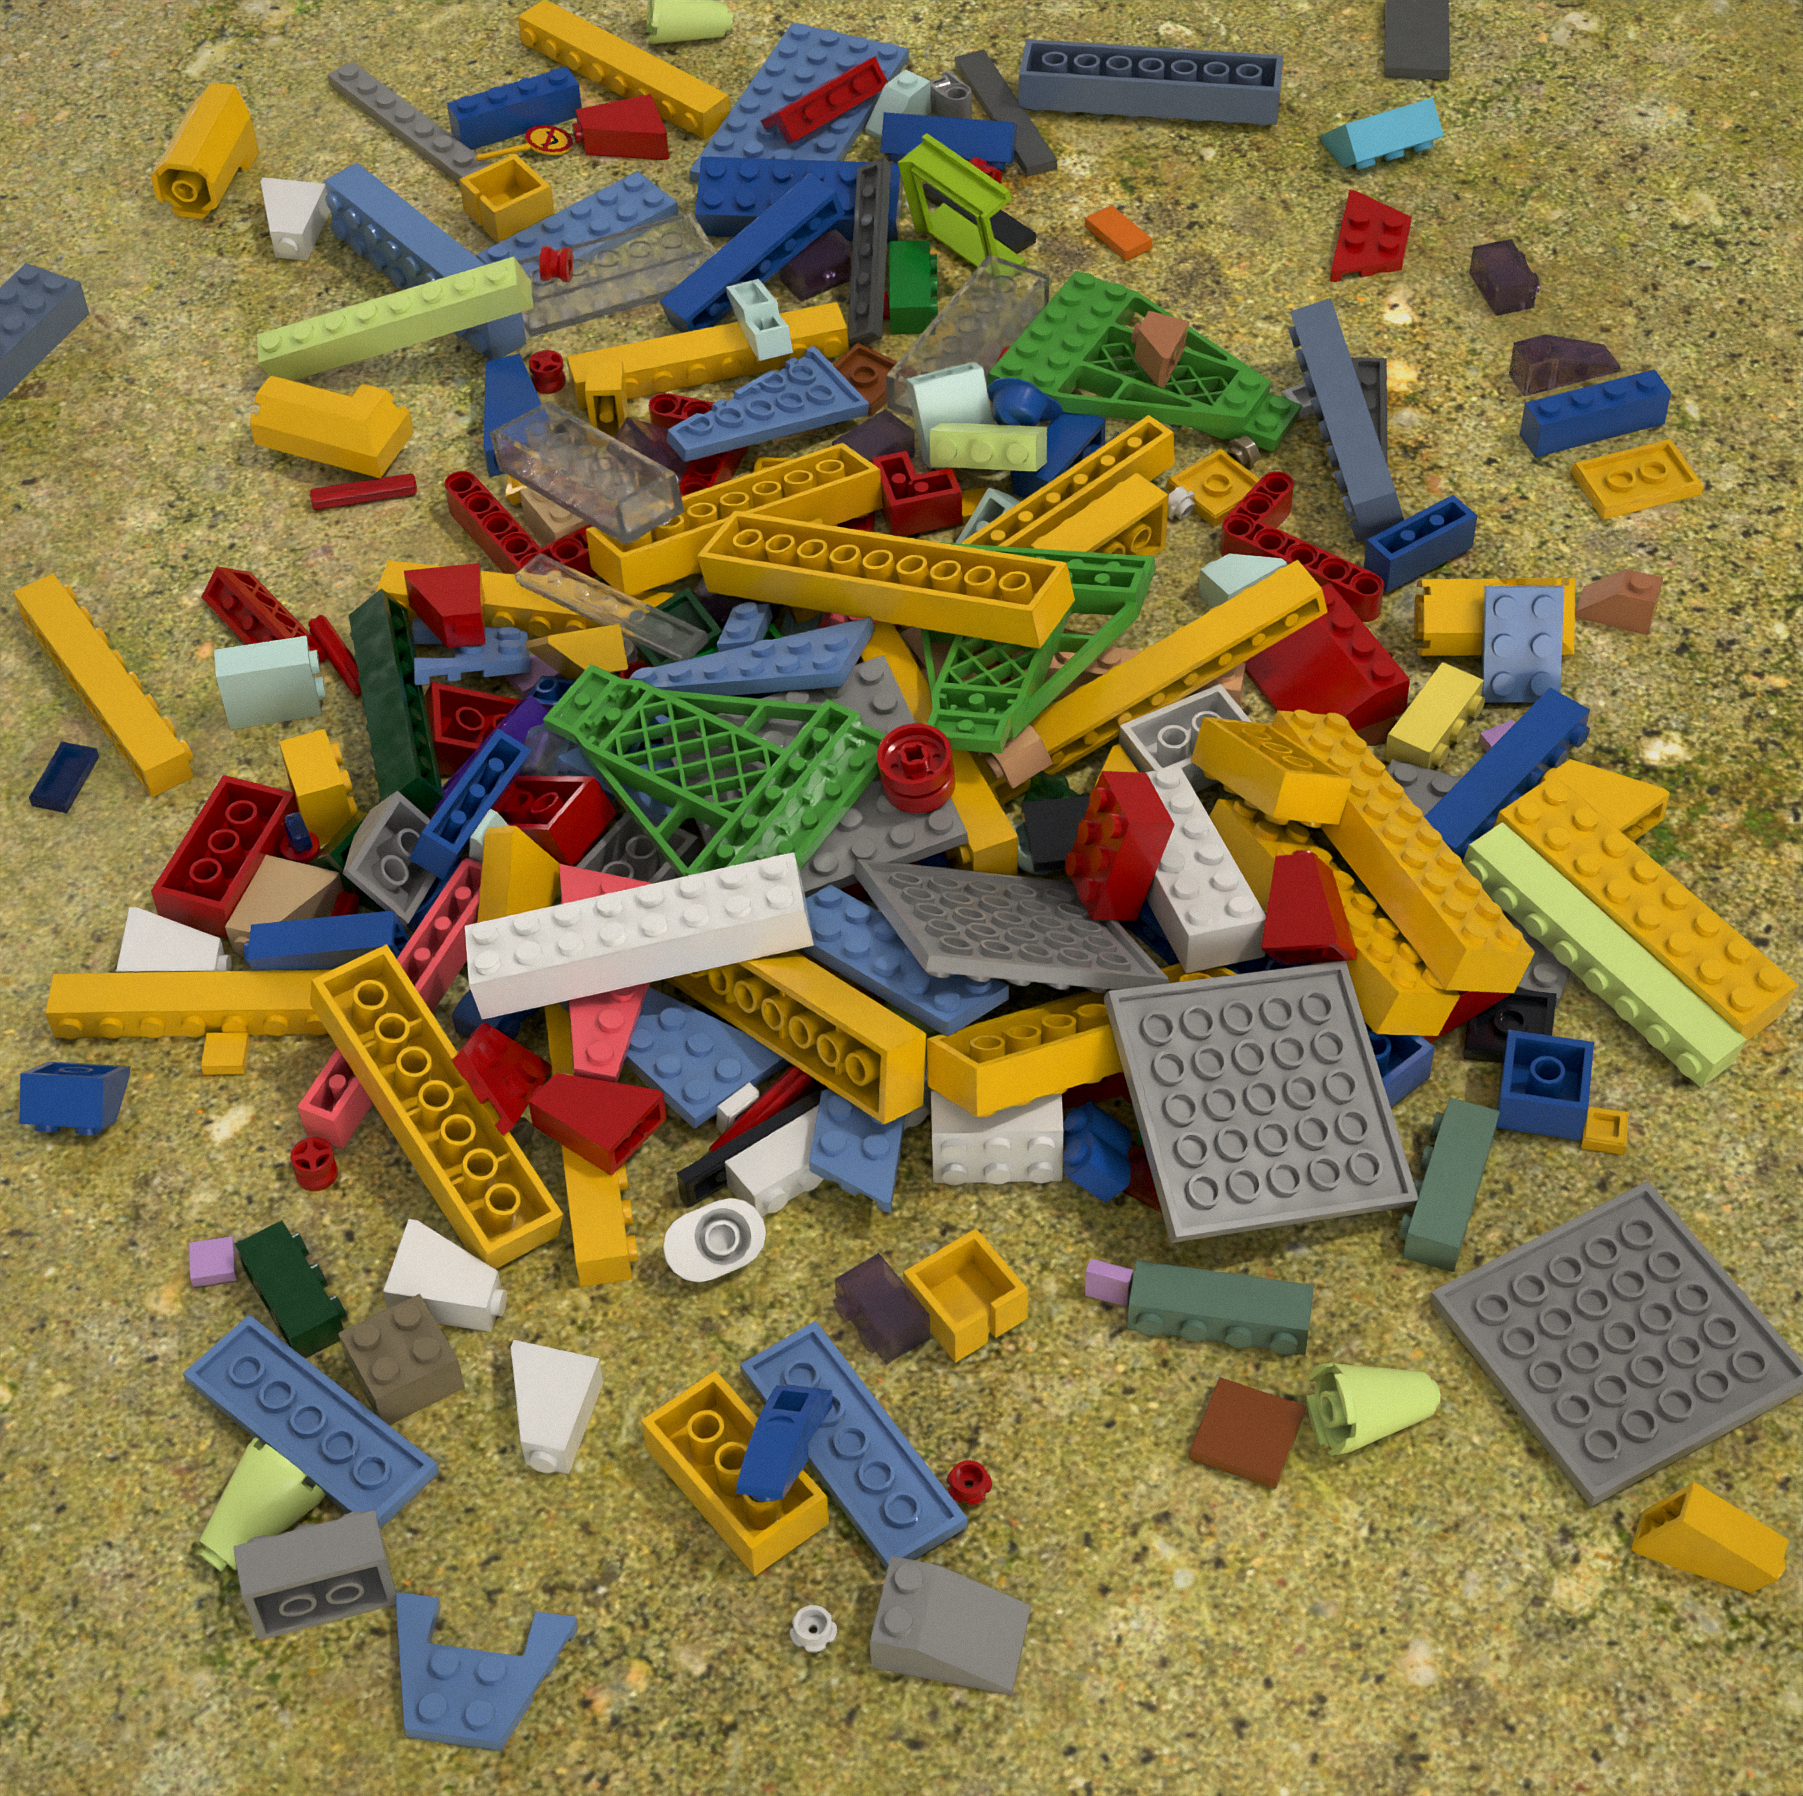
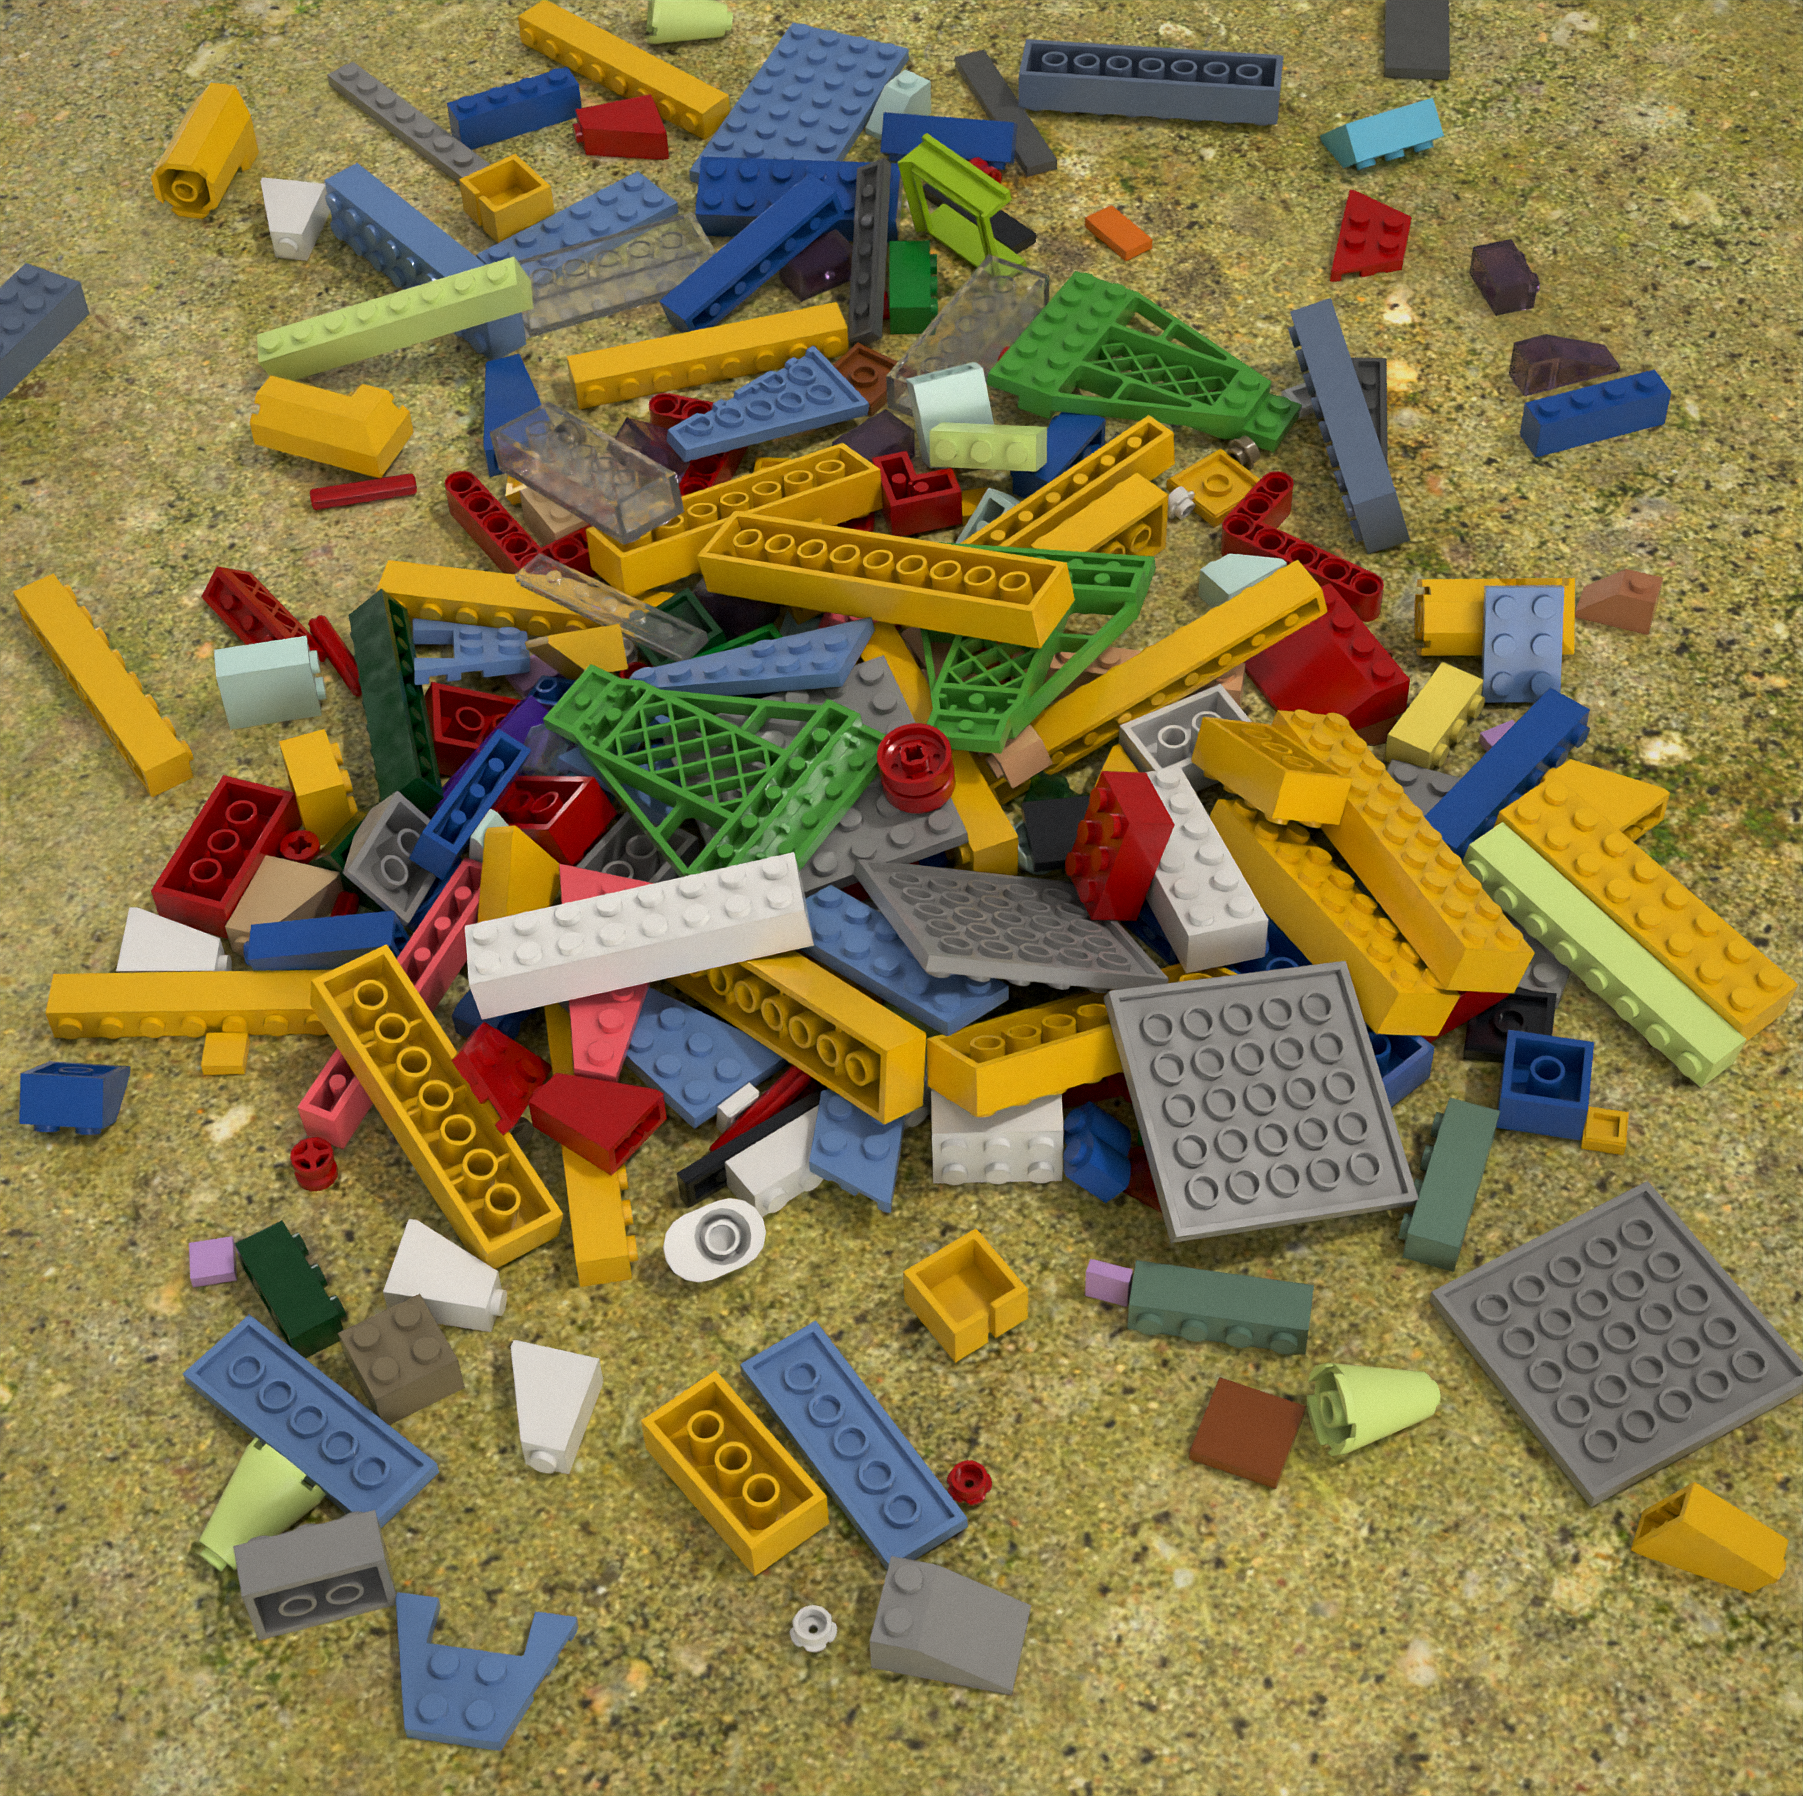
(64, 777): clear blue tile -> none
(297, 832): clear blue tile -> none
(449, 602): red slope -> none
(541, 138): yellow piece -> none
(547, 371): red wheel -> none
(556, 263): red wheel -> none
(606, 396): yellow brick -> none
(745, 626): medium blue plate -> none
(760, 319): light aqua slope -> none
(781, 1441): blue slope -> none
(828, 100): red fence -> none
(881, 1309): brick -> none
(951, 97): light grey piece -> none
(1021, 403): blue piece -> none
(1159, 345): nougat slope -> none
(1305, 913): red slope -> none
(1421, 542): blue brick -> none
(1636, 479): yellow tile -> none

